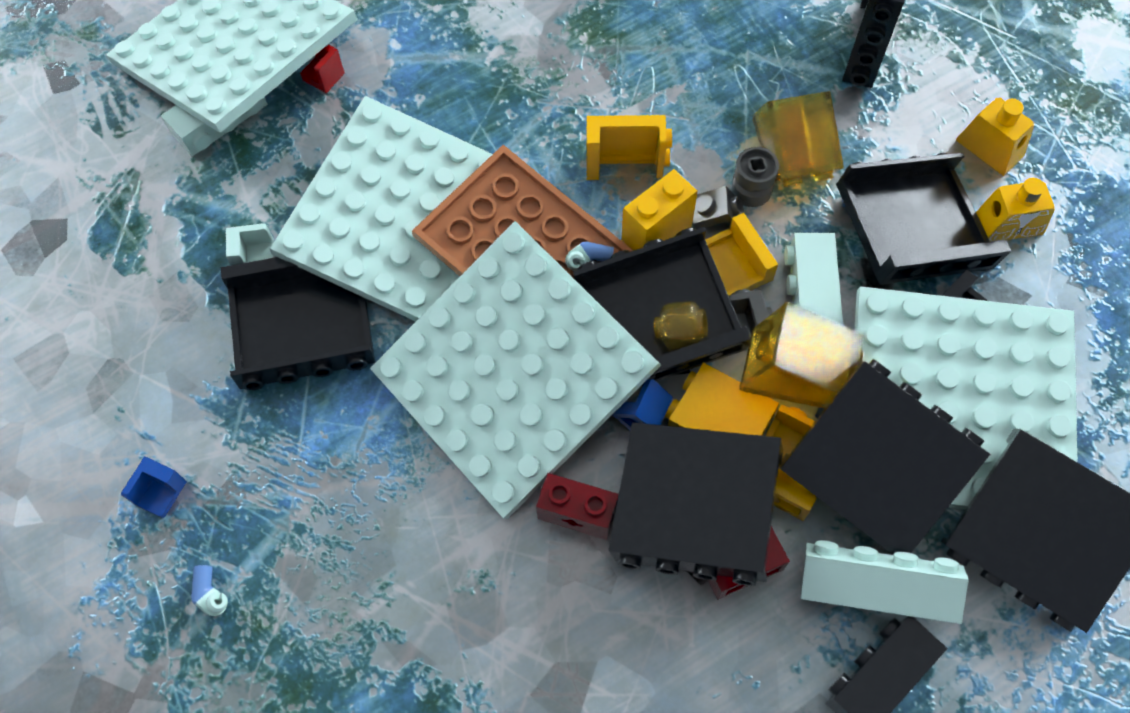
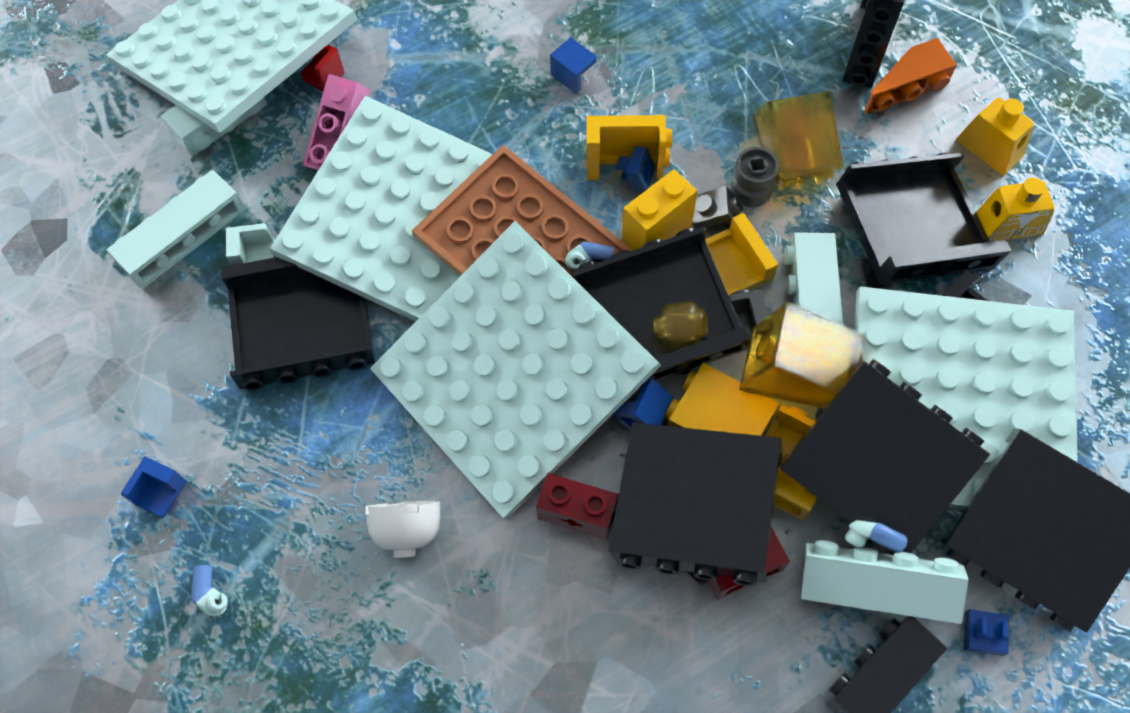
(176, 229): none -> light aqua brick
(336, 108): none -> bright pink slope
(403, 525): none -> white cylinder
(570, 62): none -> blue panel
(637, 168): none -> blue tile
(877, 532): none -> arm
(917, 72): none -> orange slope
(986, 632): none -> blue tile

